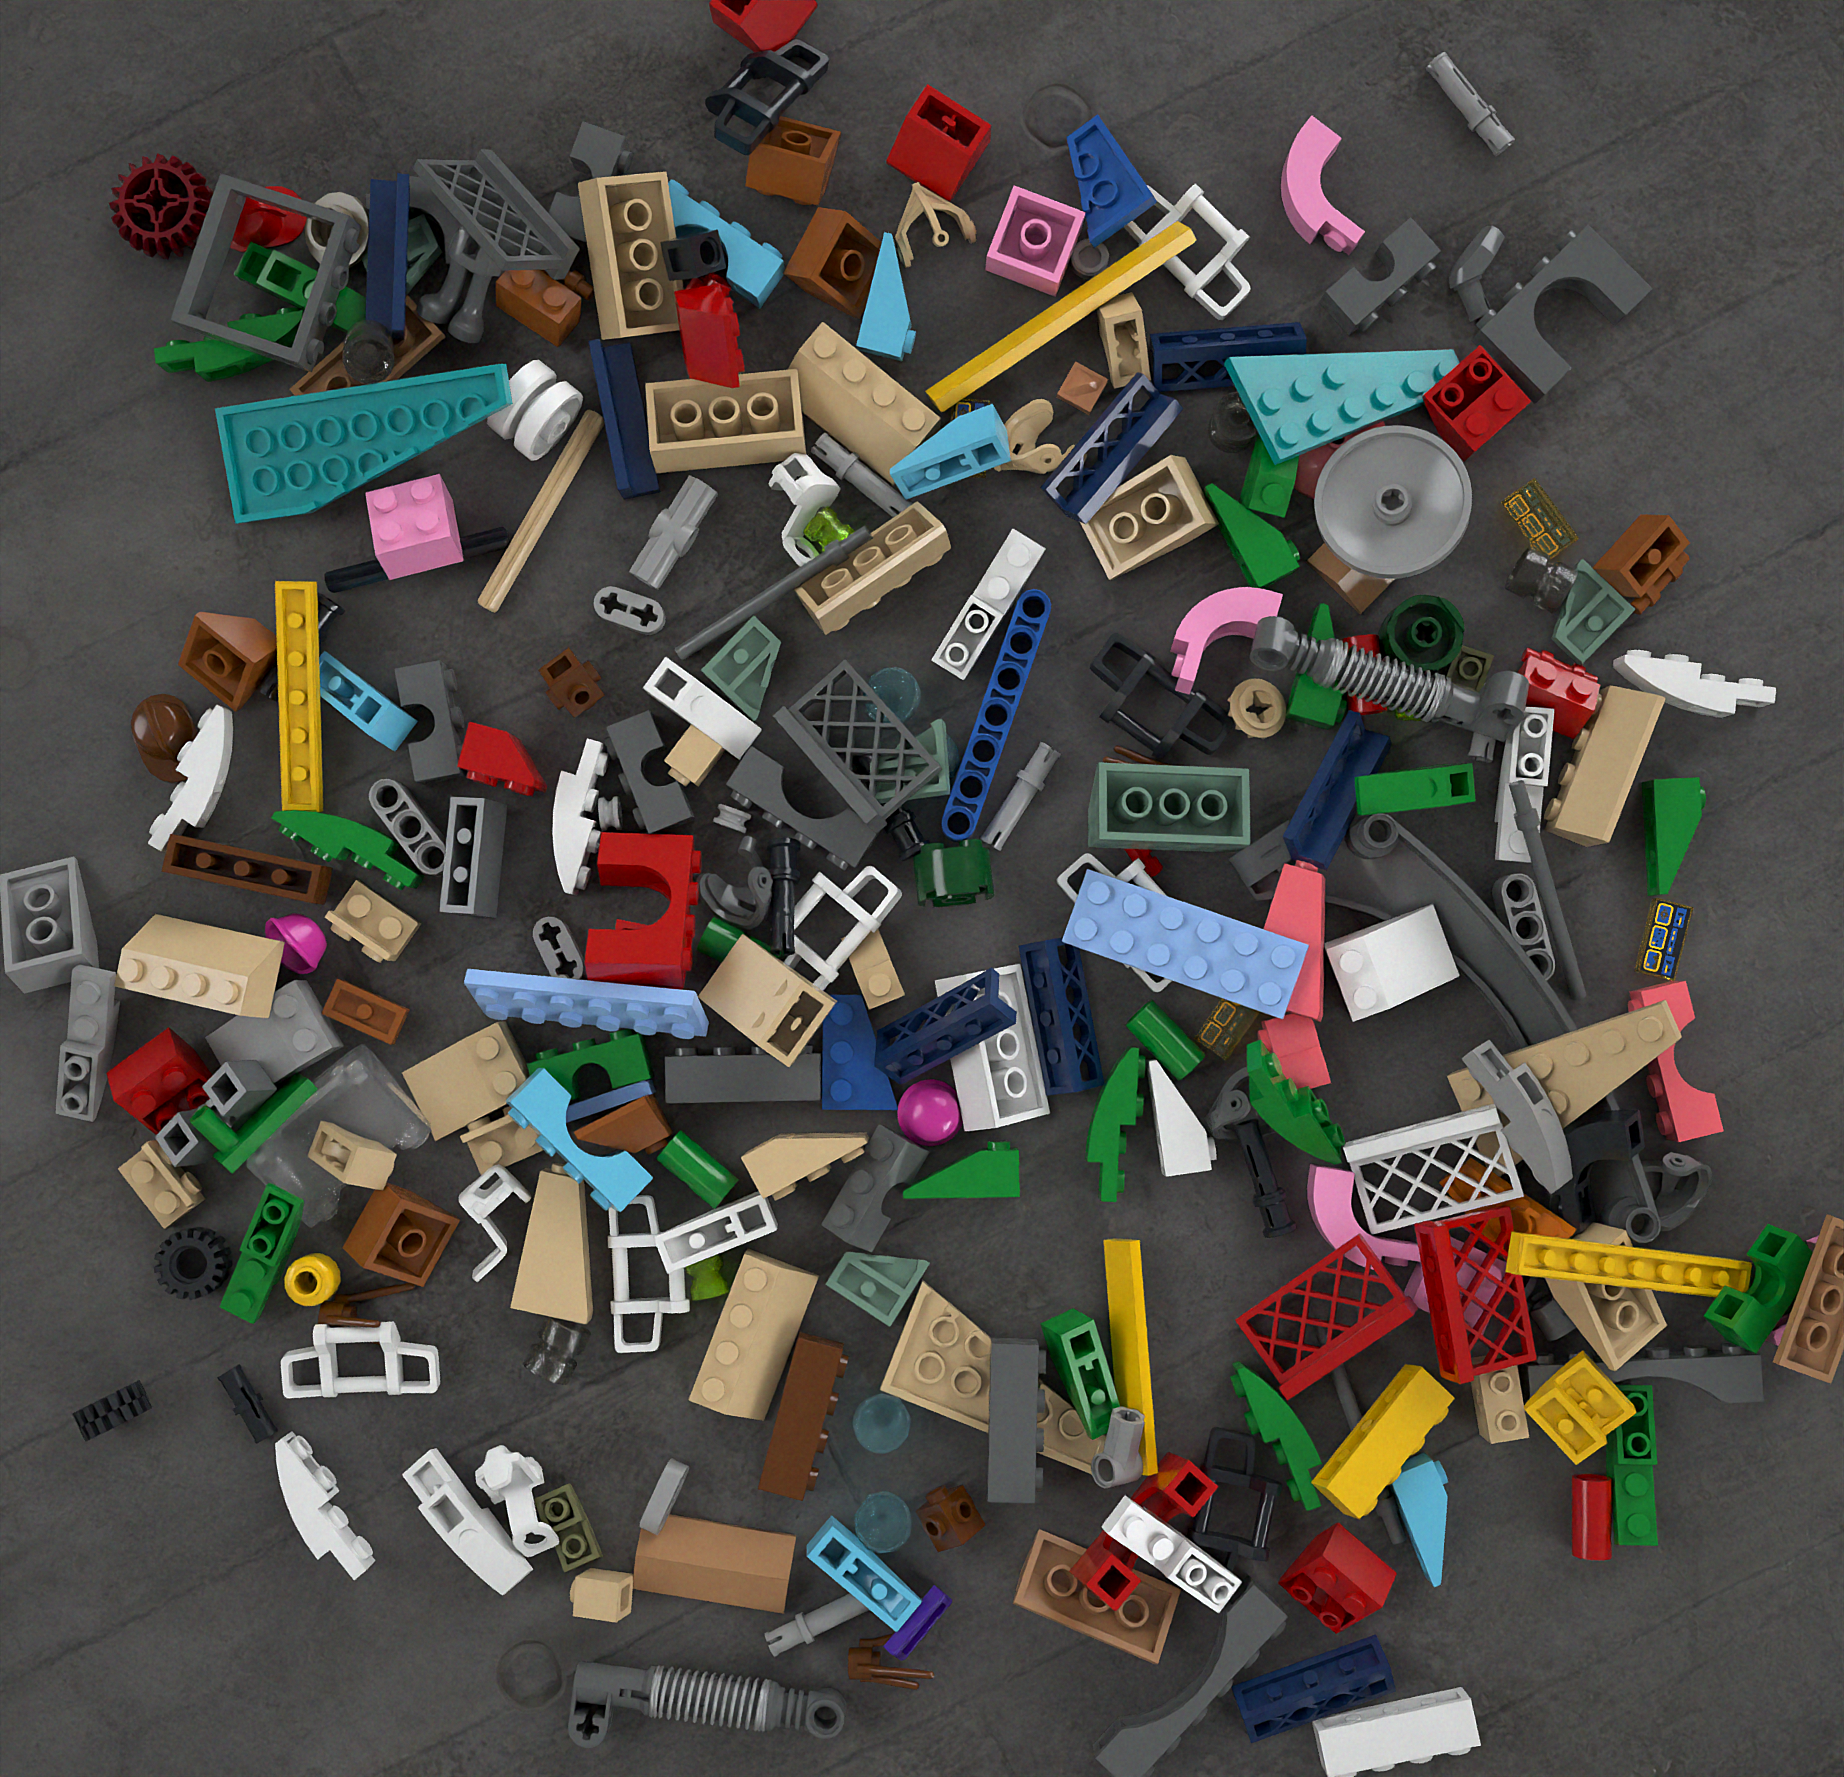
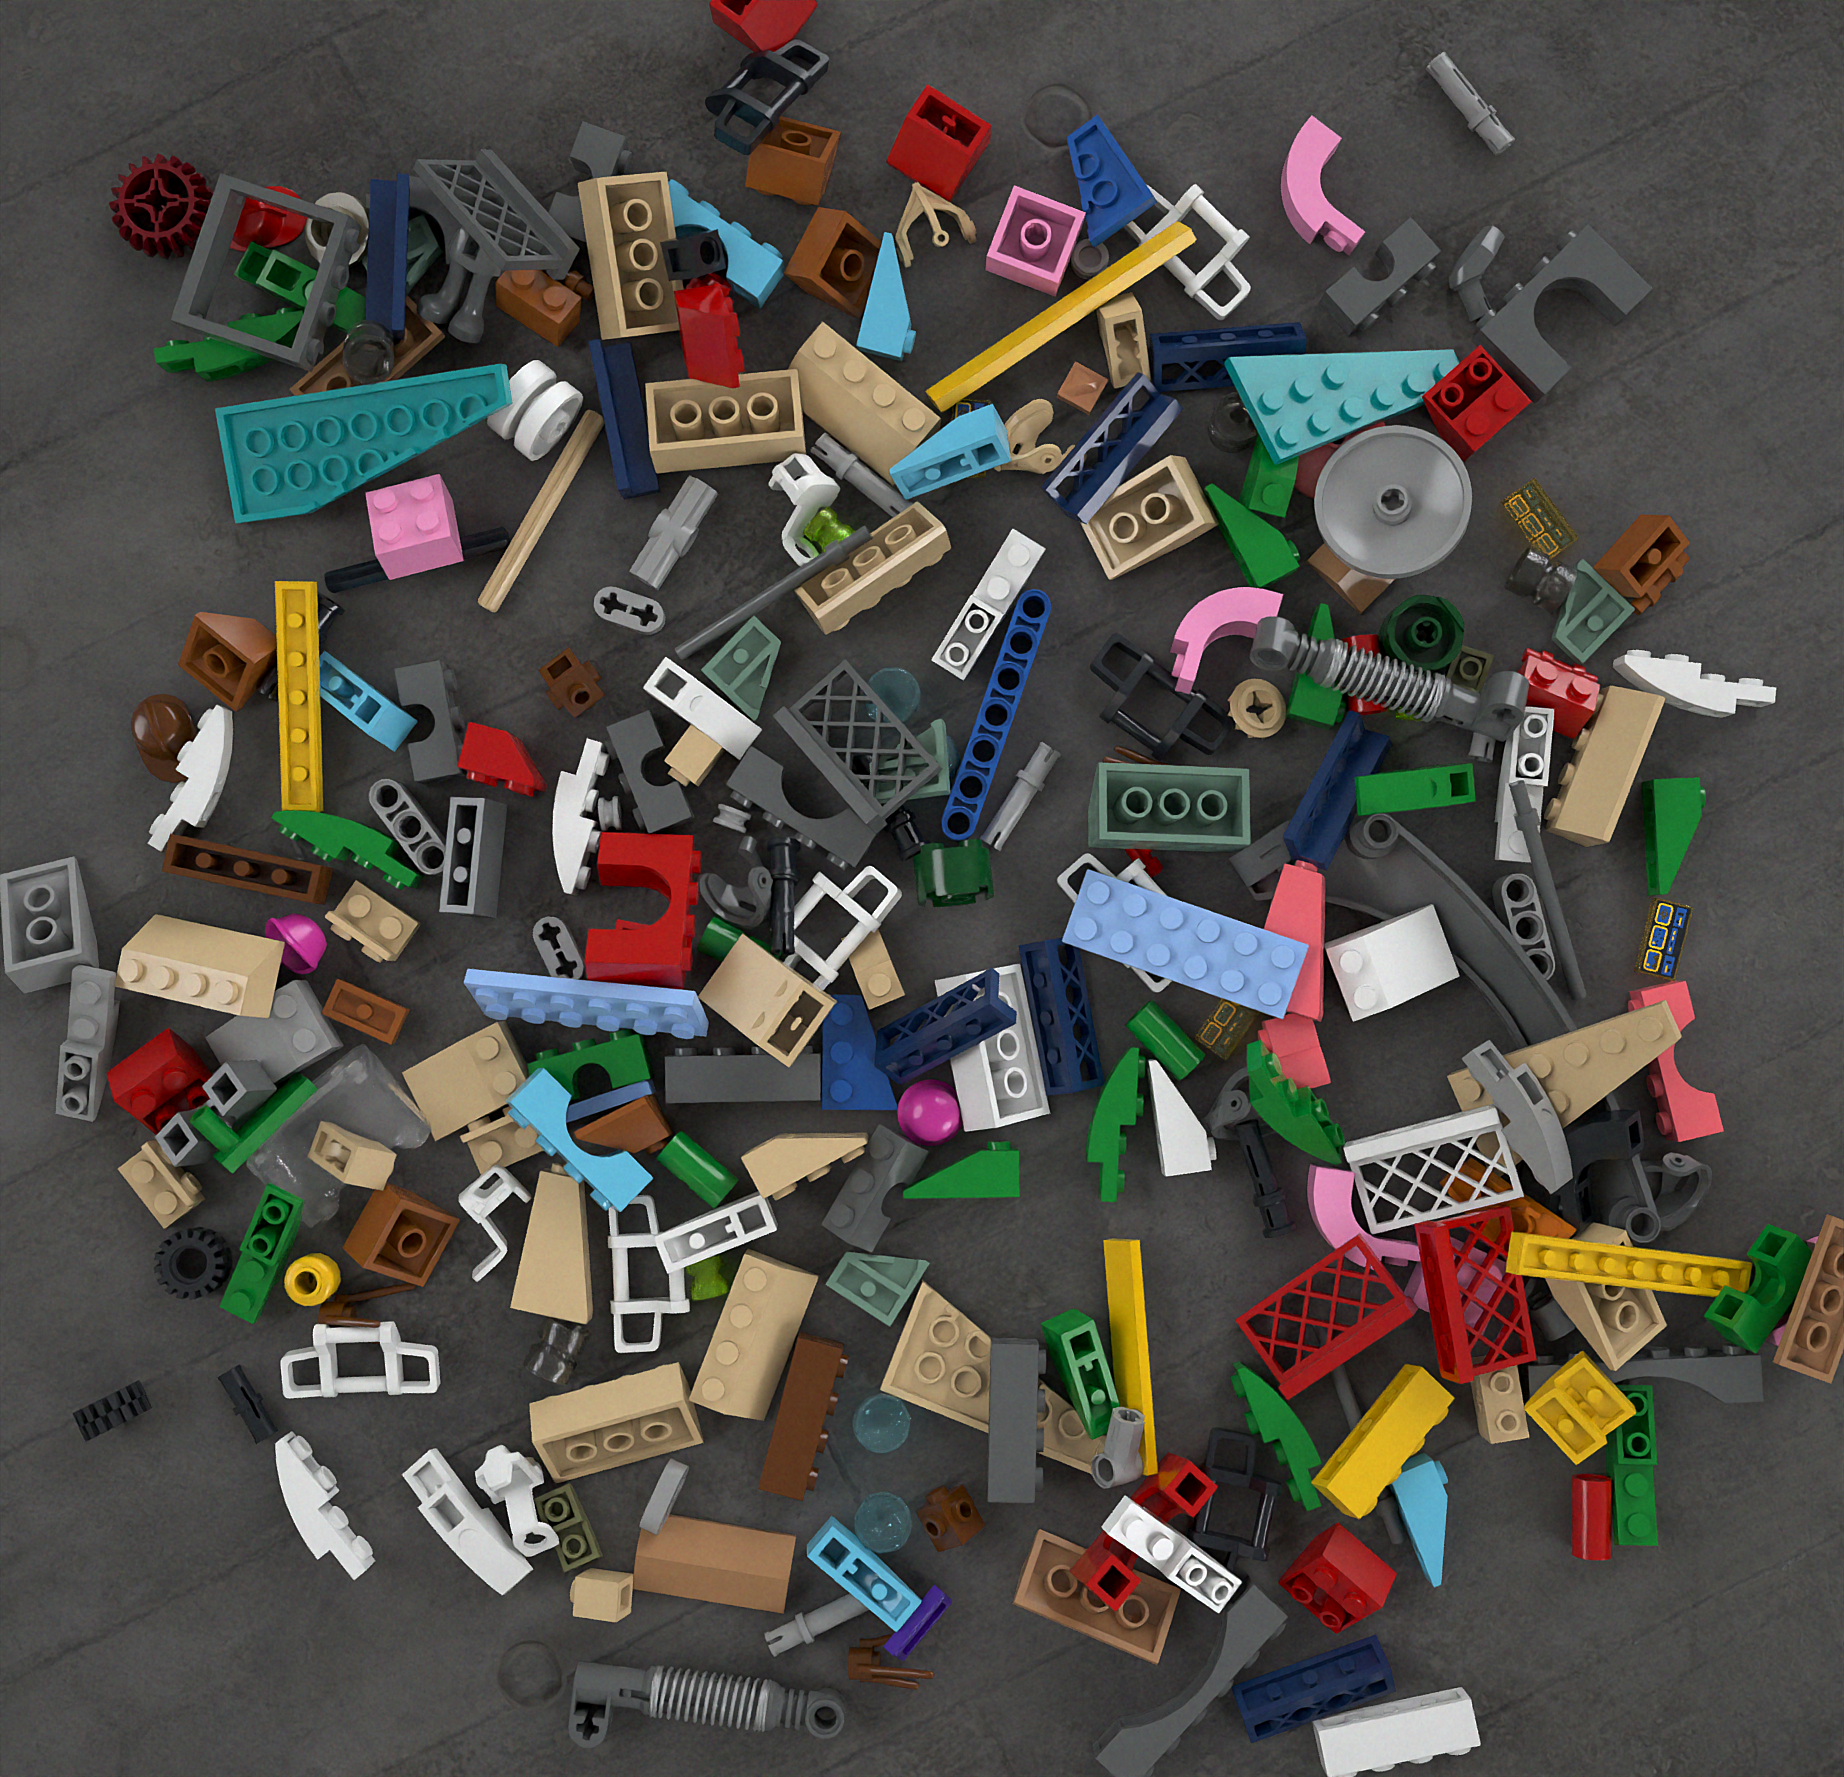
(615, 1423): none -> tan slope

